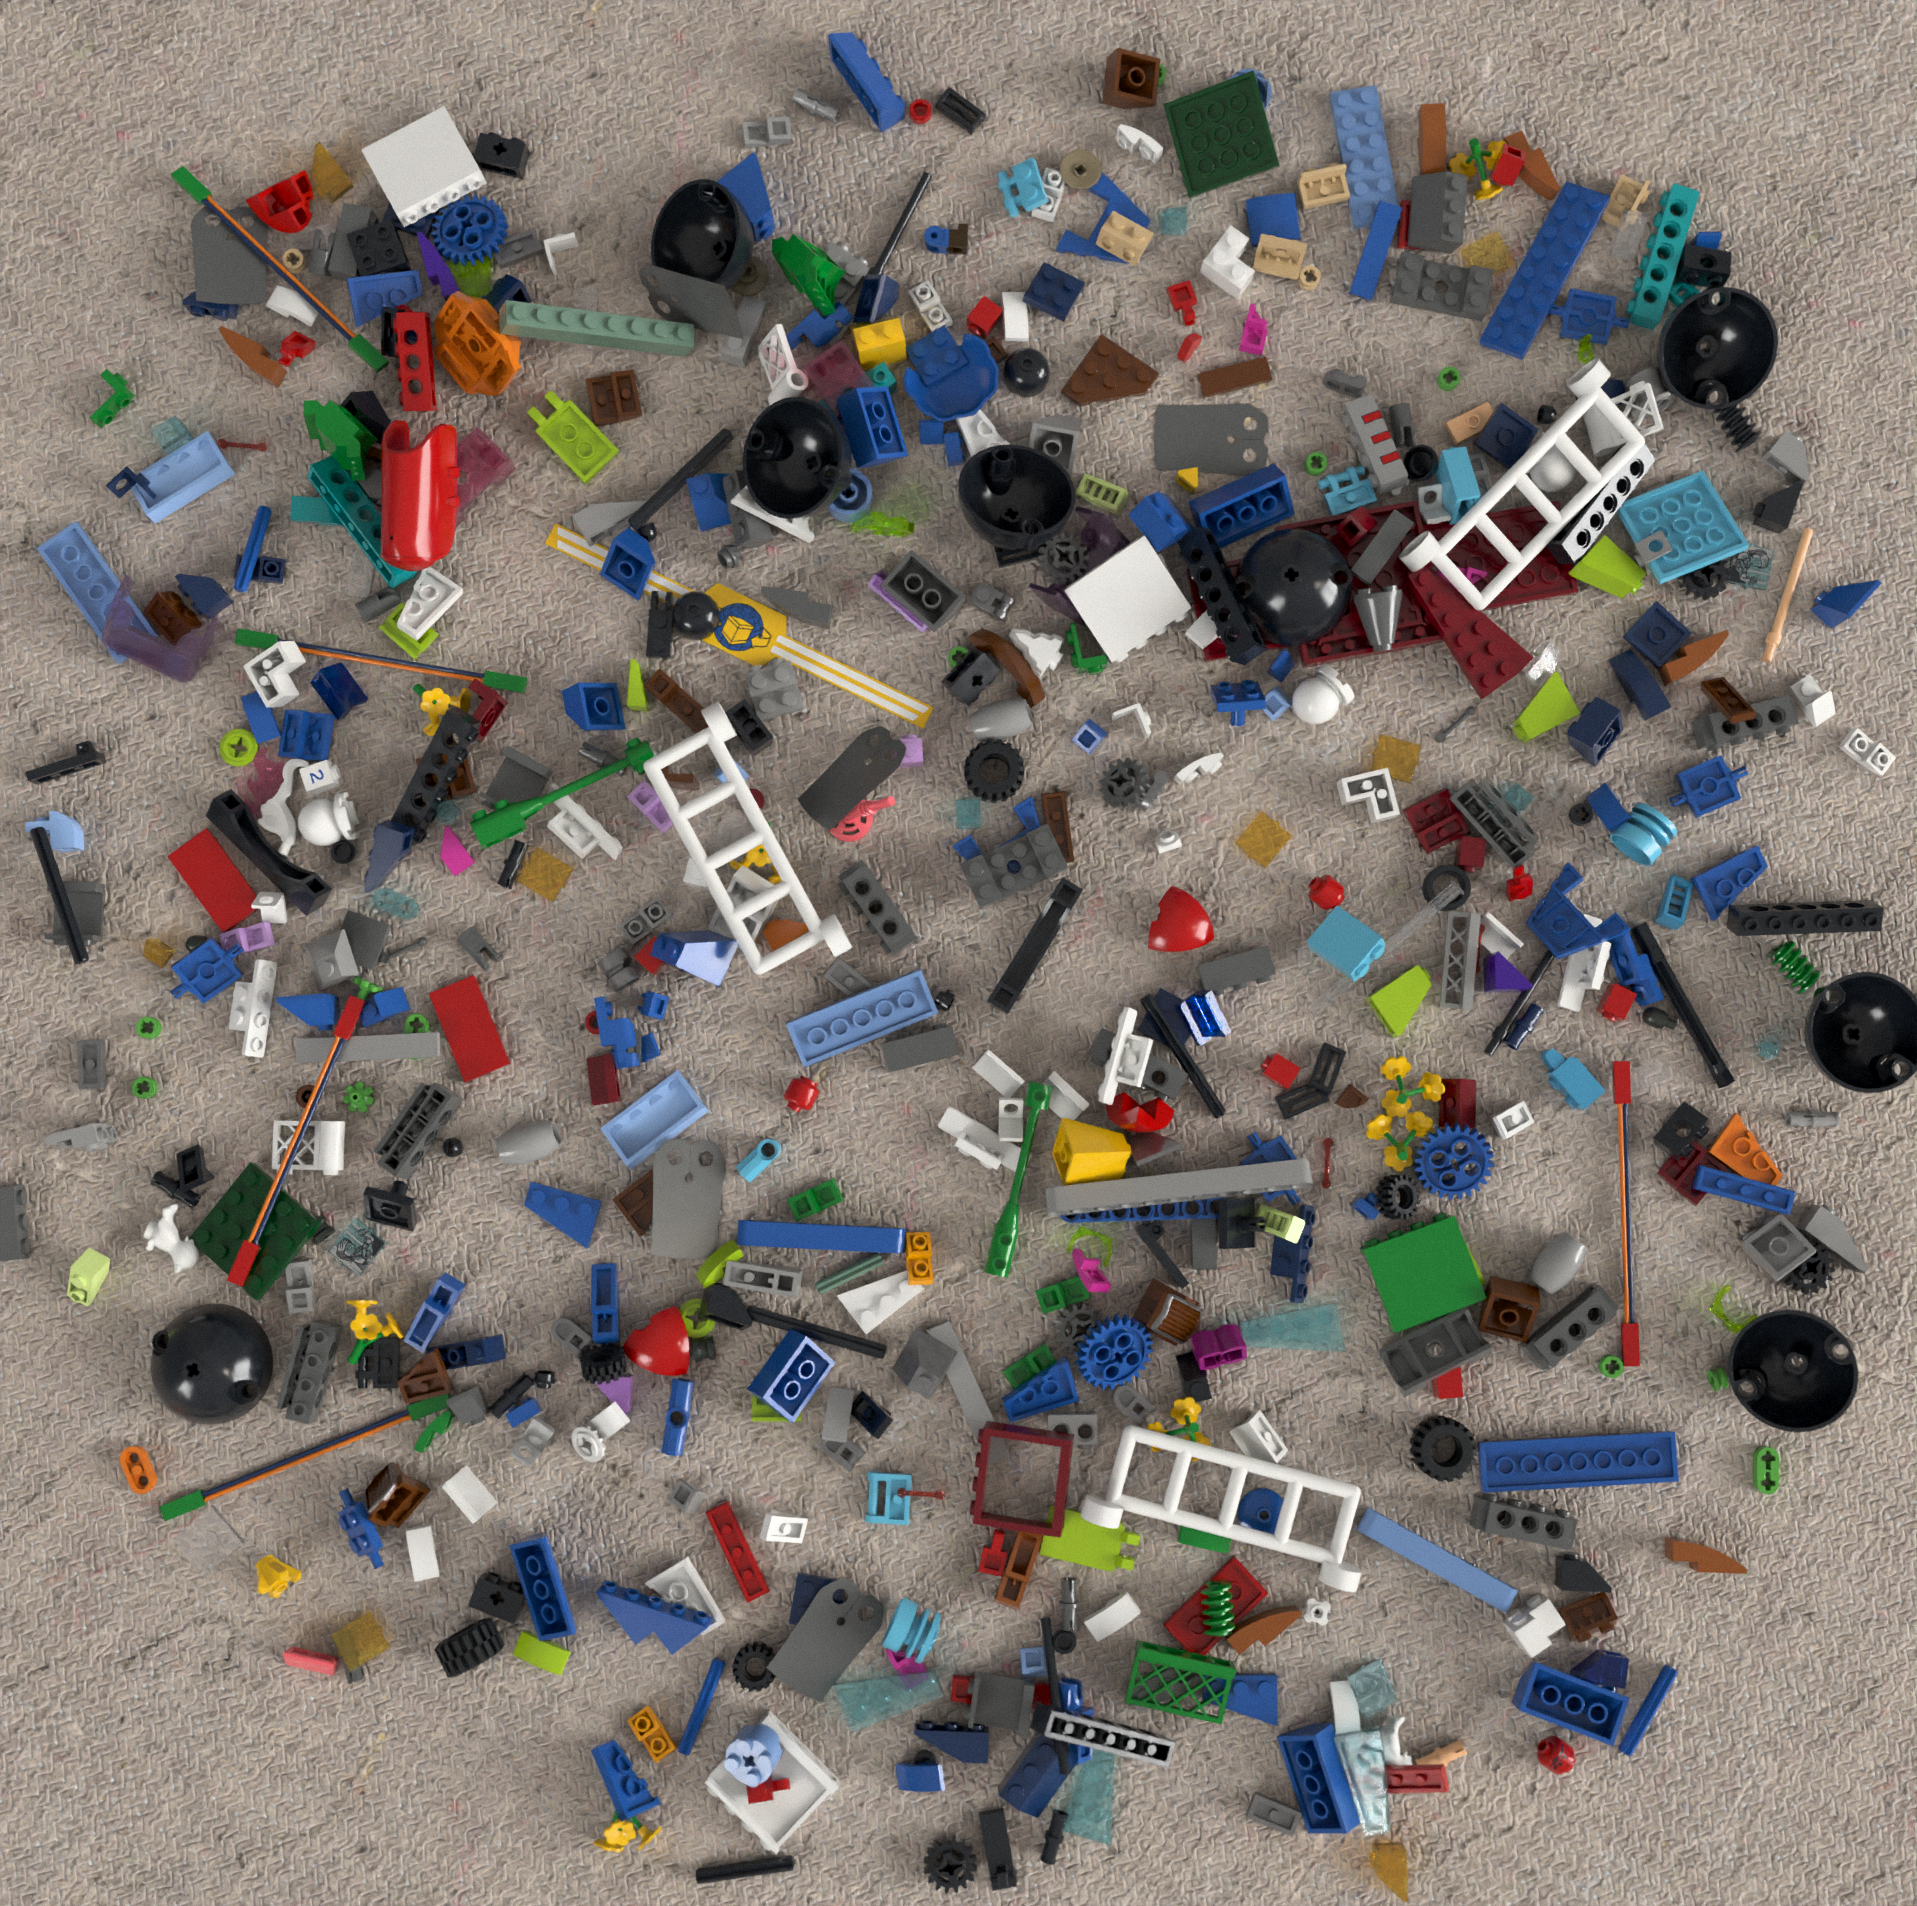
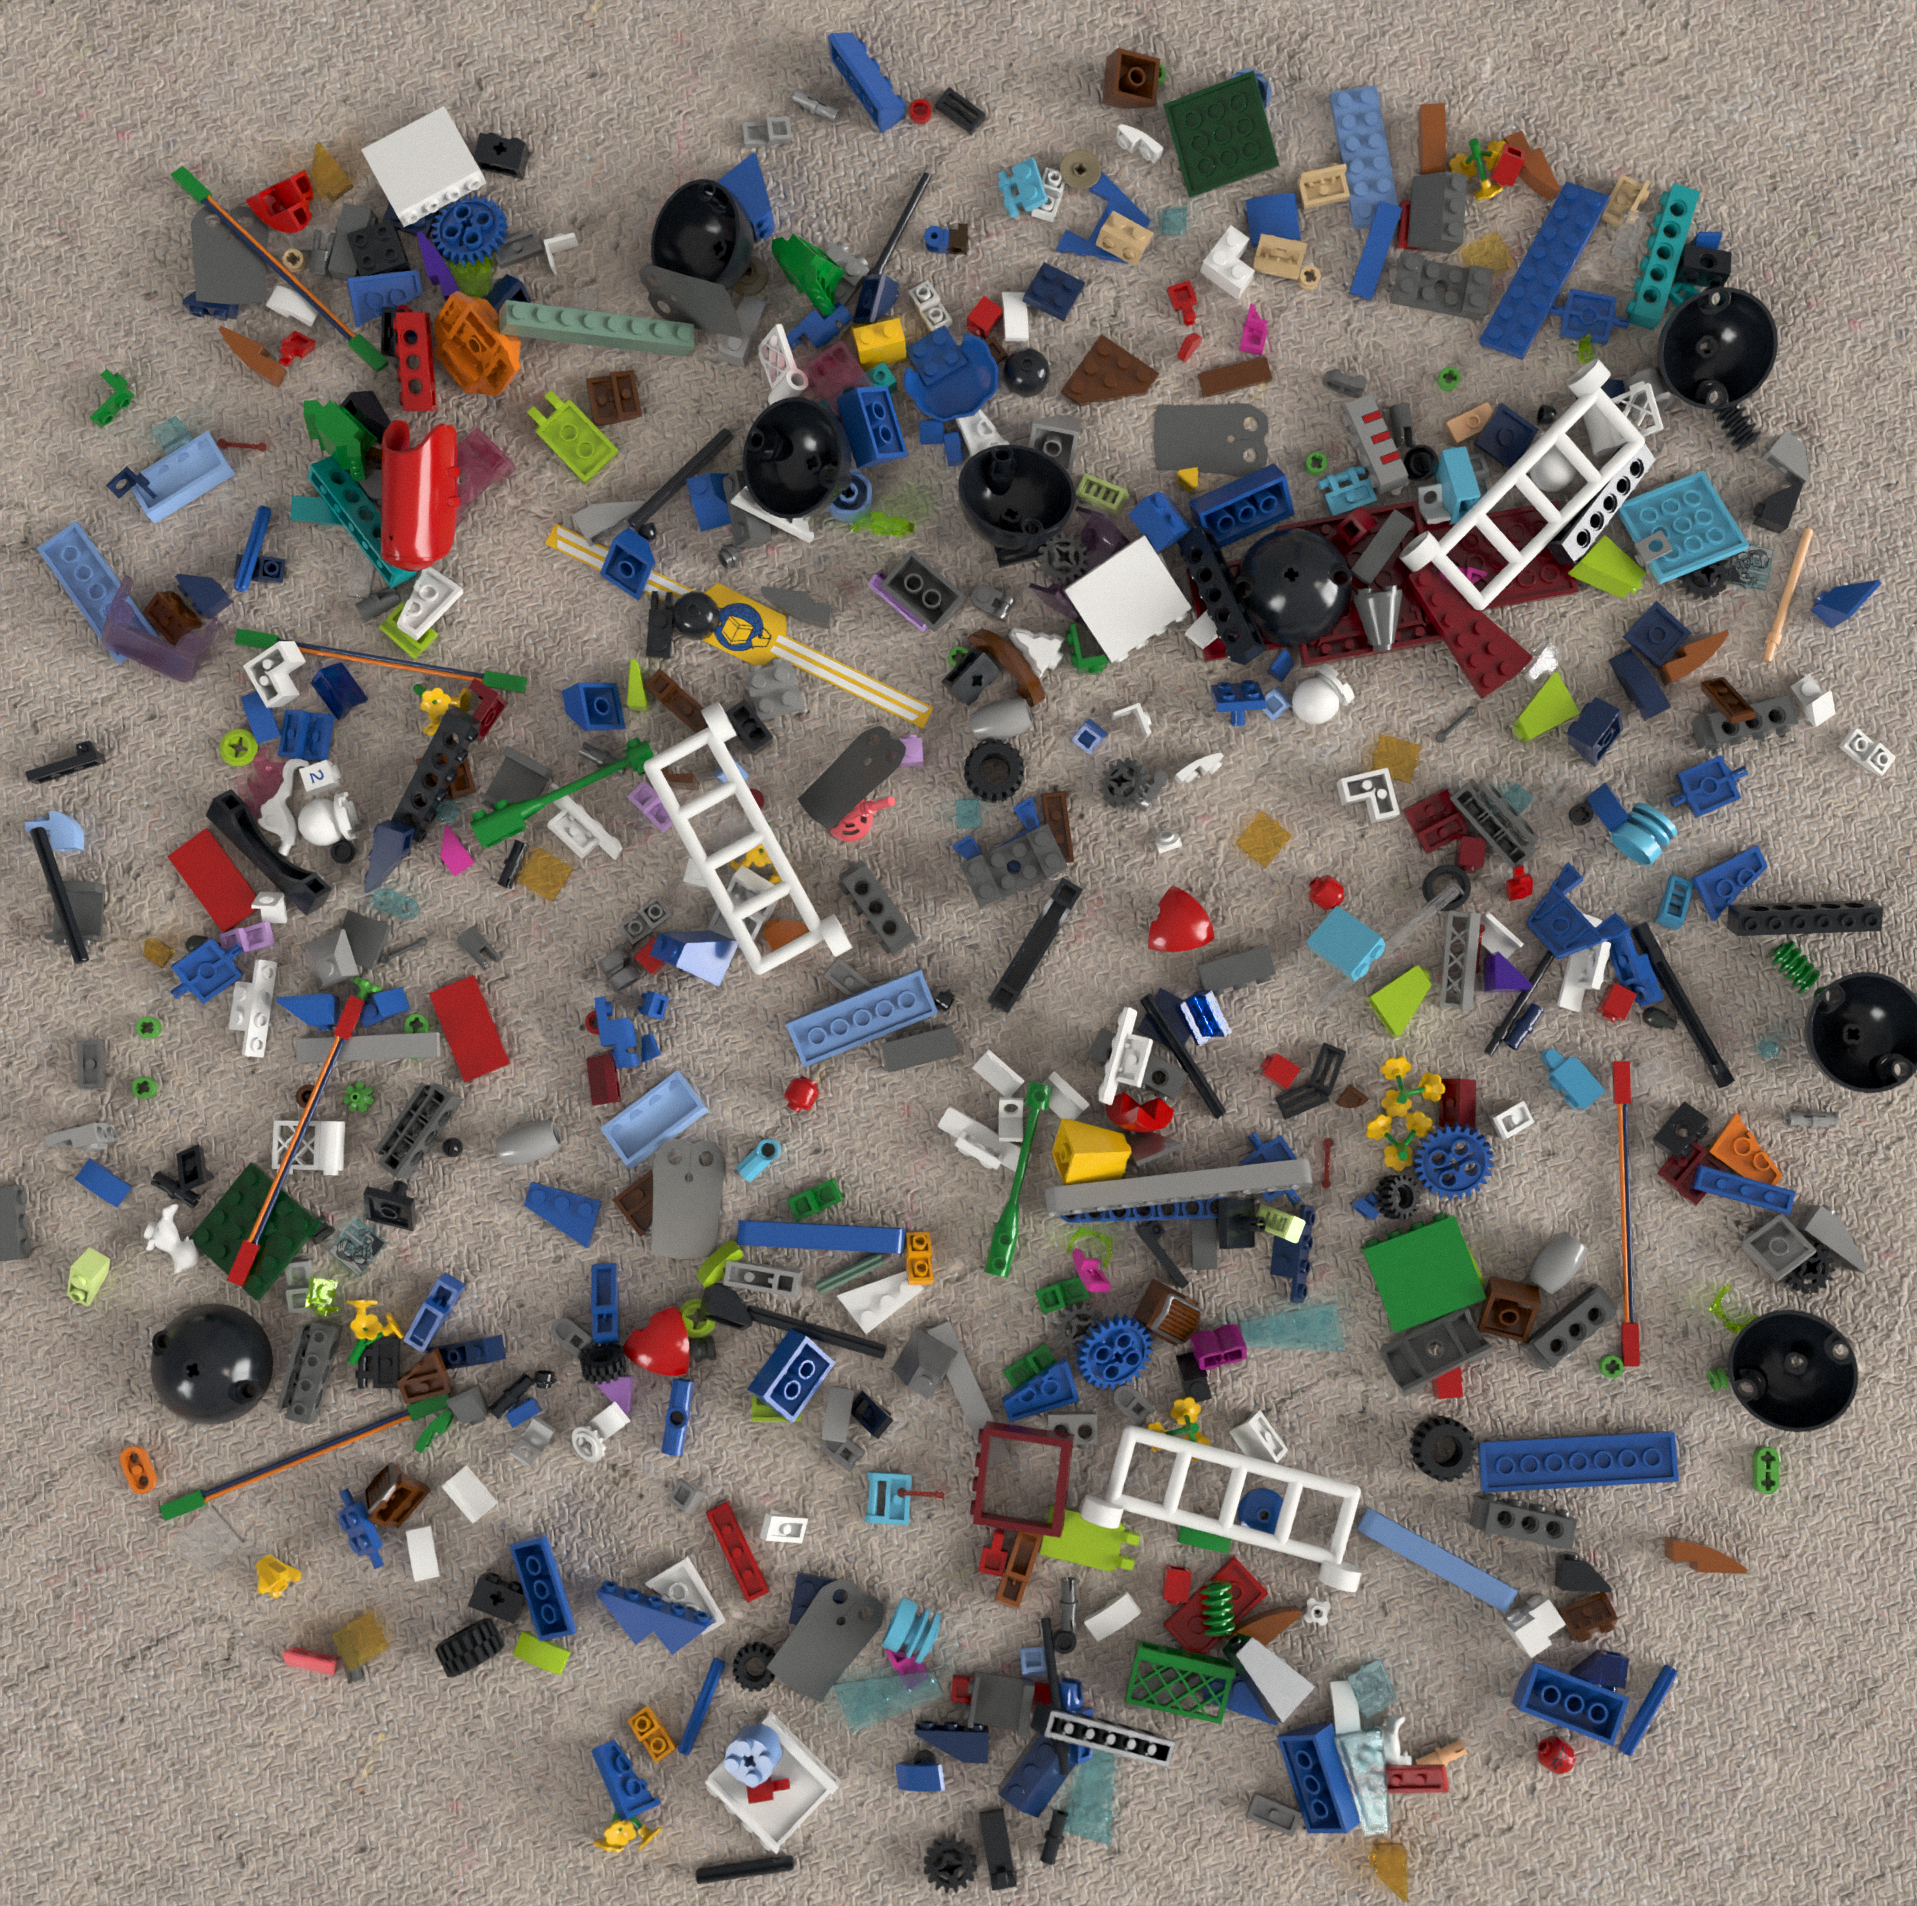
(103, 1182): none -> blue slope
(321, 1296): none -> clear neon green bracket
(1176, 1584): none -> red brick
(1267, 1677): none -> slope

